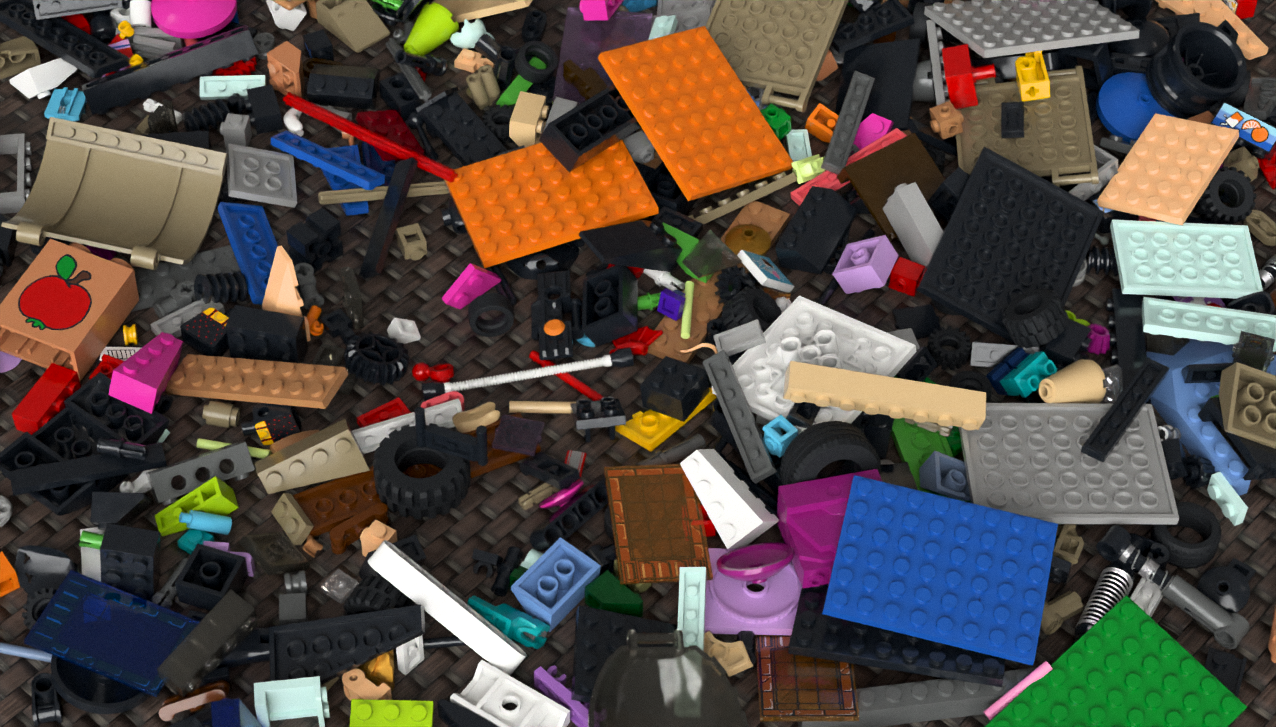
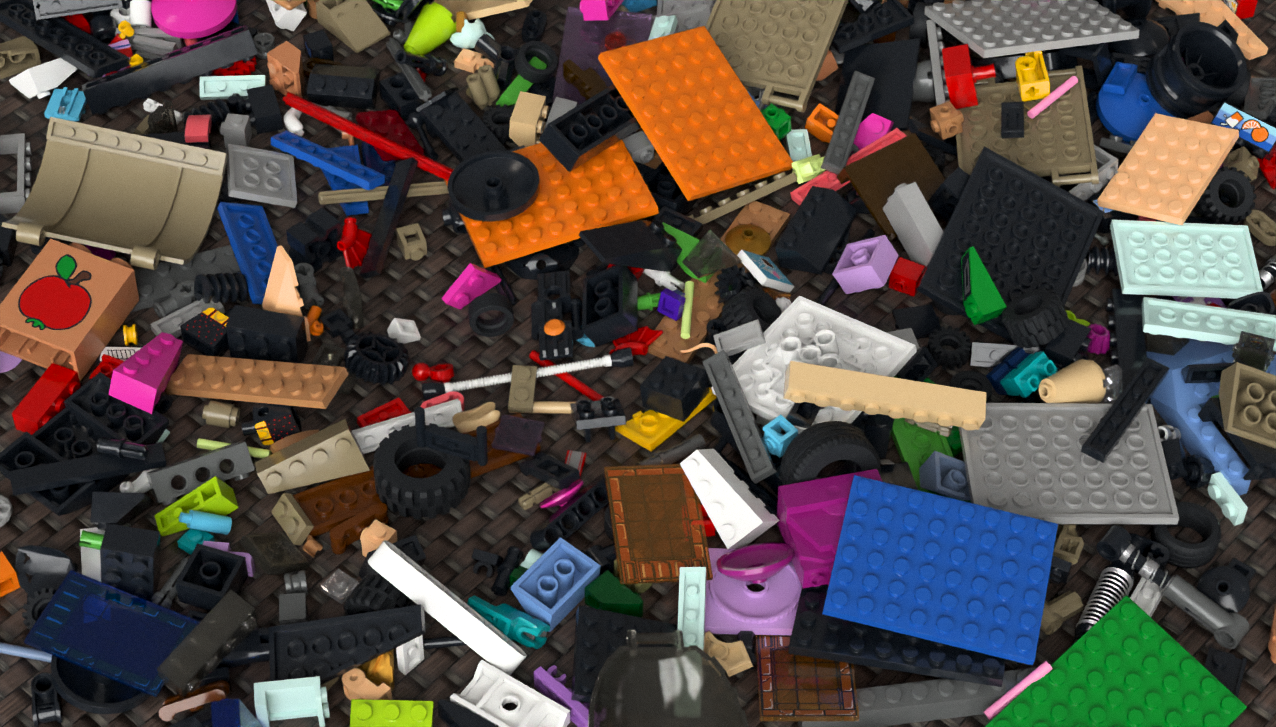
(198, 128): none -> coral slope
(353, 243): none -> red arm
(460, 17): none -> pearl gold tile
(493, 185): none -> black dish
(522, 389): none -> dark tan plate
(614, 40): none -> clear red tile
(980, 294): none -> green slope
(1053, 96): none -> bright pink bar
(1120, 78): none -> blue tile

